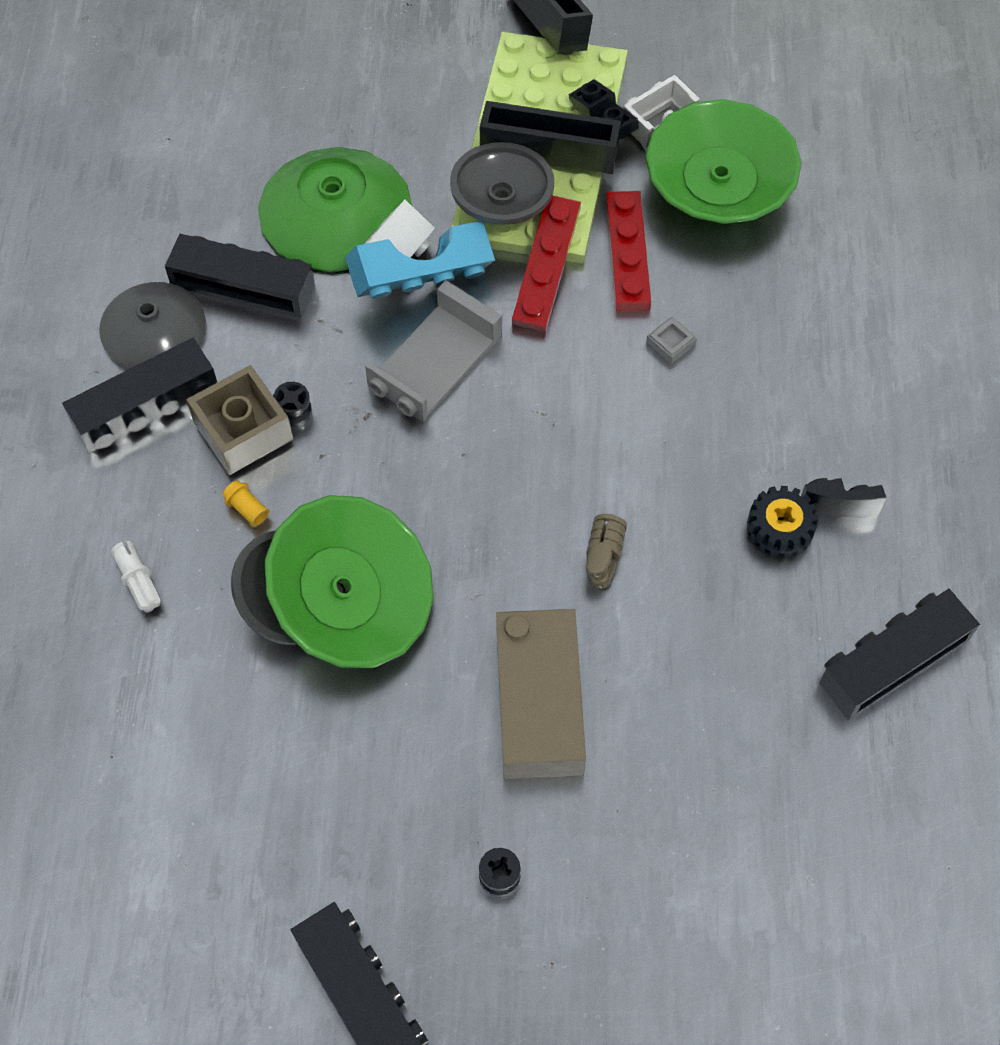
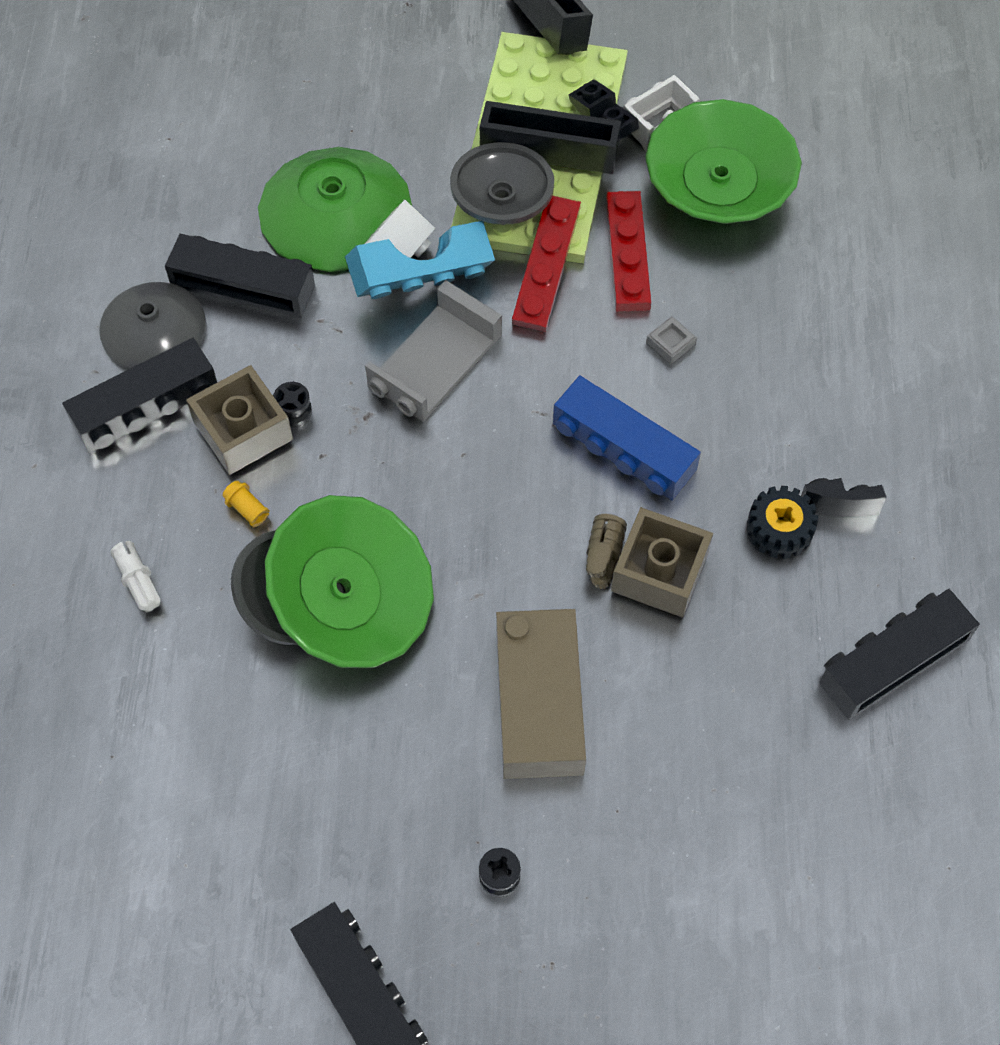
(625, 438): none -> blue brick
(661, 562): none -> dark tan brick

